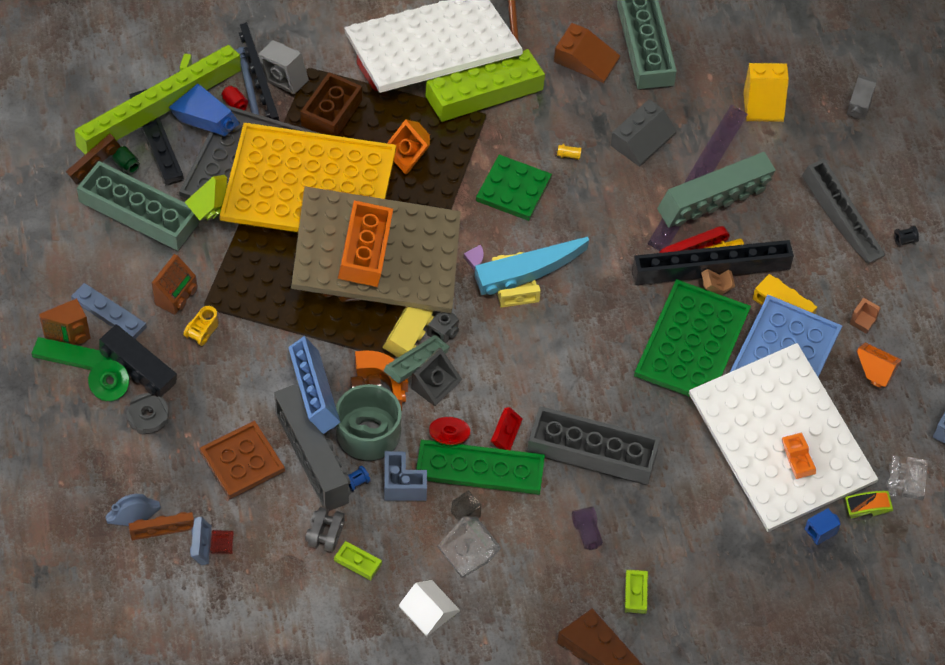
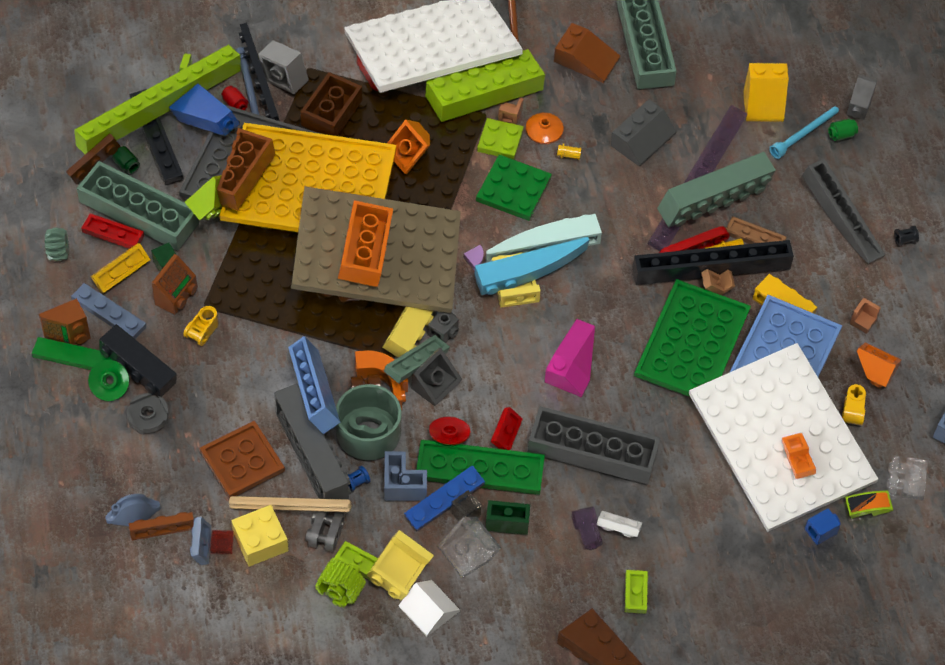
(56, 244): none -> sand green gear
(112, 231): none -> red plate
(120, 268): none -> yellow plate
(162, 255): none -> dark green brick
(245, 165): none -> dark orange wedge
(259, 535): none -> light yellow brick
(291, 504): none -> tan axle
(341, 582): none -> lime brick
(399, 565): none -> light yellow panel
(442, 499): none -> blue plate
(500, 138): none -> lime plate
(507, 517): none -> dark green brick
(511, 113): none -> nougat panel
(545, 133): none -> orange dish
(549, 235): none -> light aqua slope
(572, 360): none -> dark pink wedge
(618, 523): none -> white plate
(751, 233): none -> medium nougat tile
(779, 148): none -> medium azure piece
(843, 129): none -> green brick
(854, 405): none -> yellow piece

